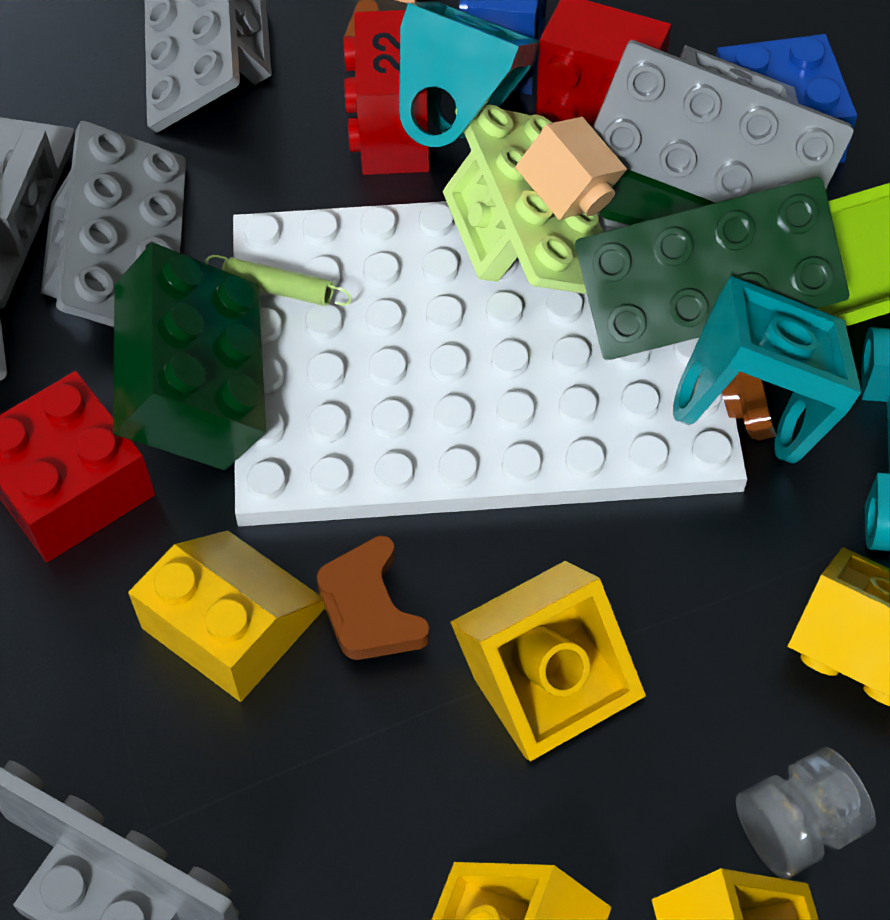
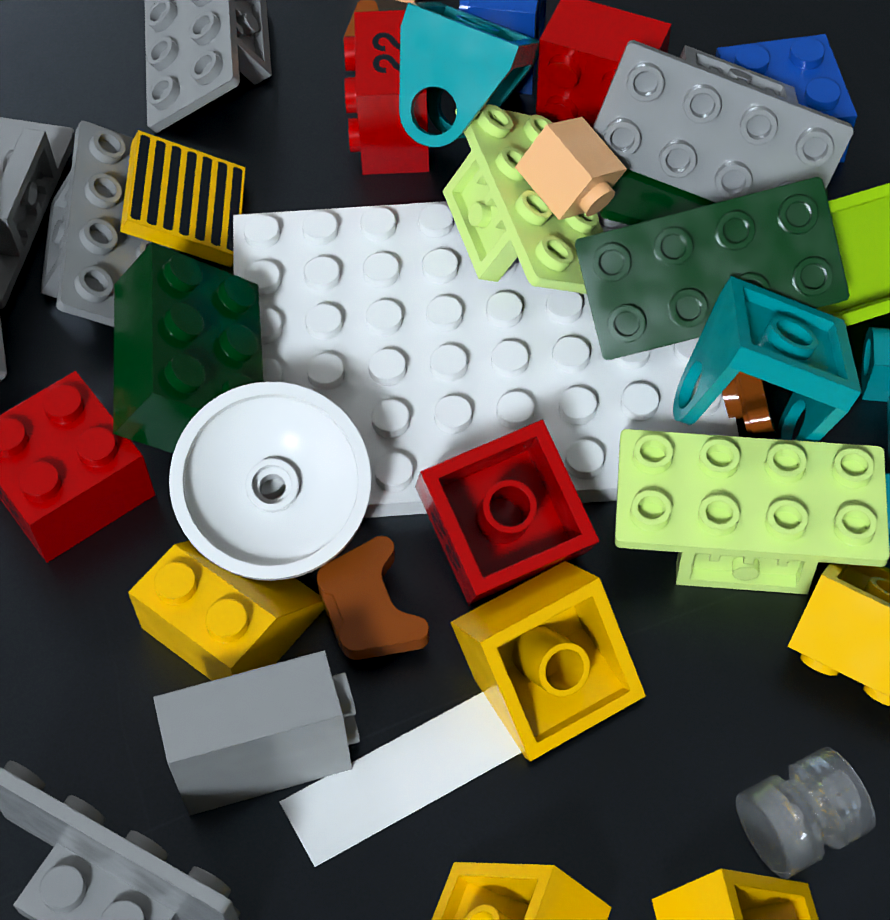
(182, 198): none -> tile
(257, 731): none -> light grey brick
(262, 436): none -> white dish
(282, 281): yellowish green piece -> none
(399, 778): none -> white sticker
(505, 511): none -> red brick
(751, 507): none -> yellowish green bracket

